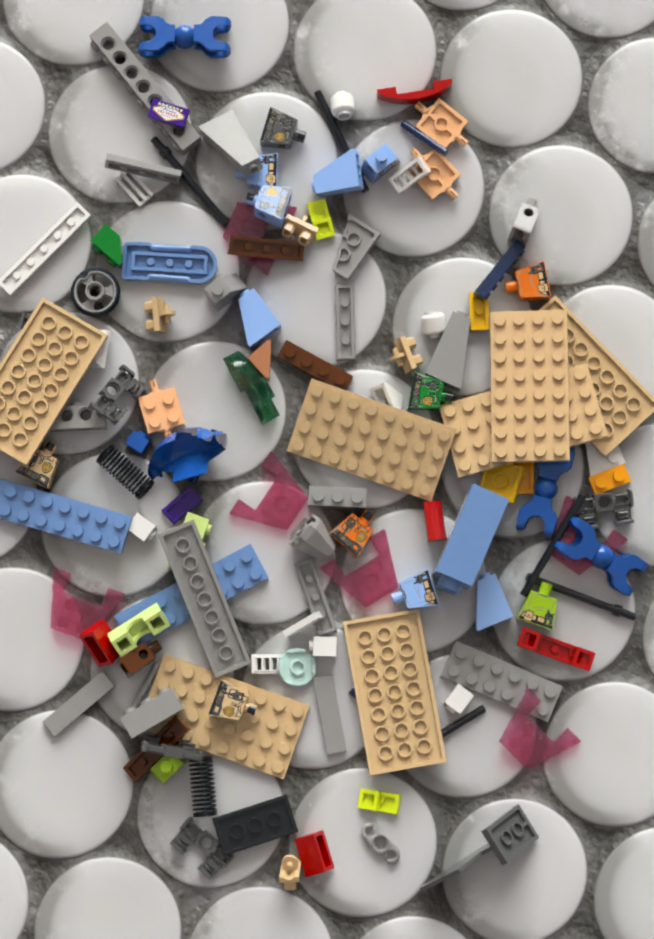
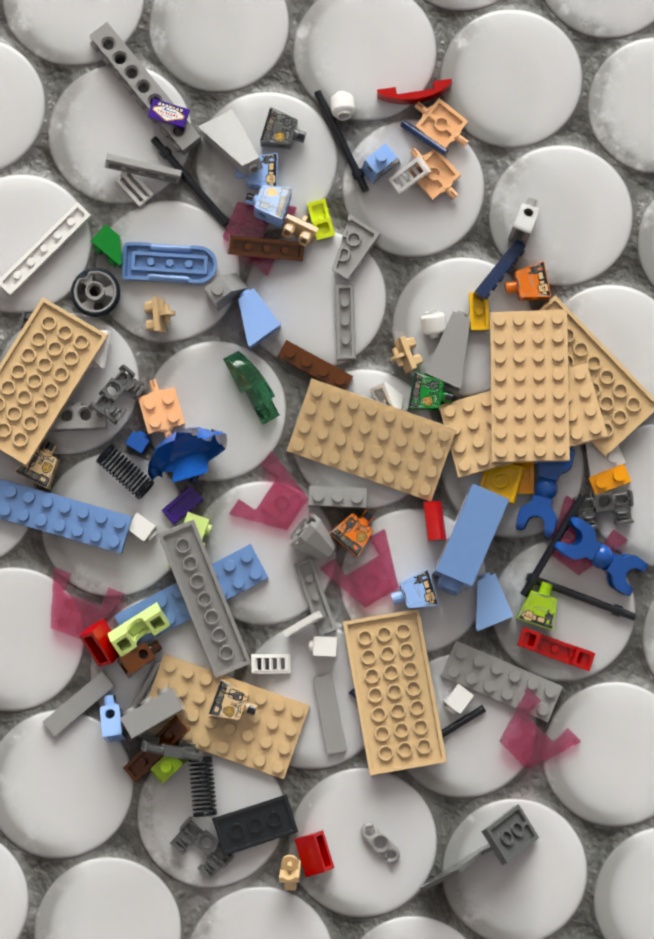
(112, 728): none -> light blue torso
(184, 37): blue piece -> none
(262, 359): nougat slope -> none
(297, 667): light aqua tile -> none
(339, 176): light blue slope -> none
(379, 801): neon yellow slope -> none

